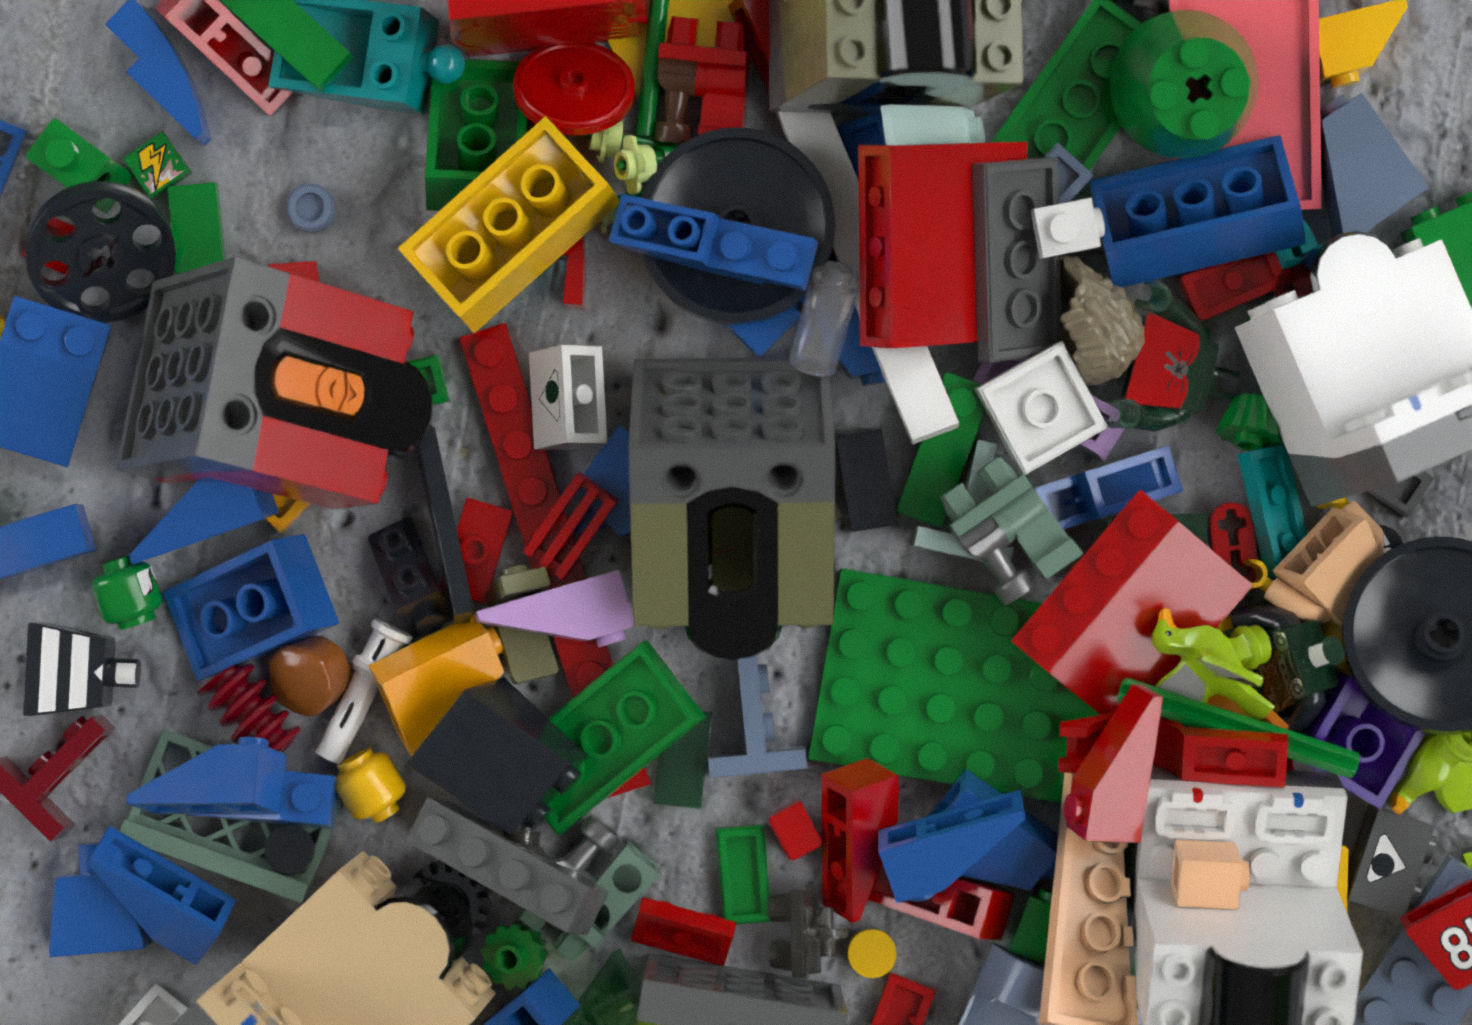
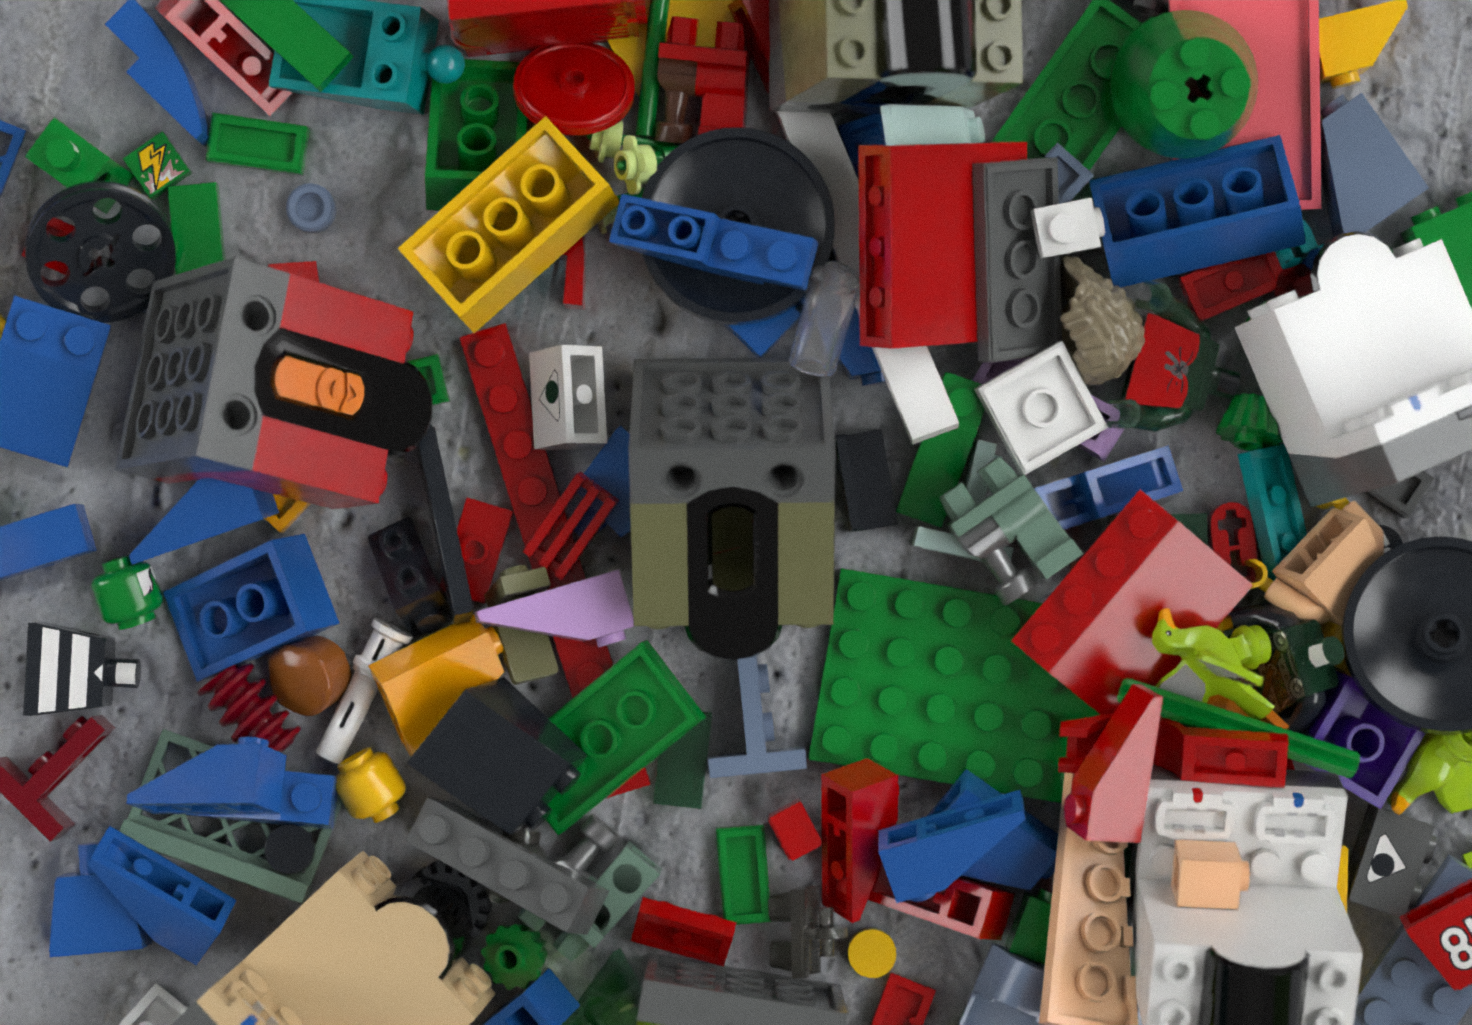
(257, 144): none -> green tile

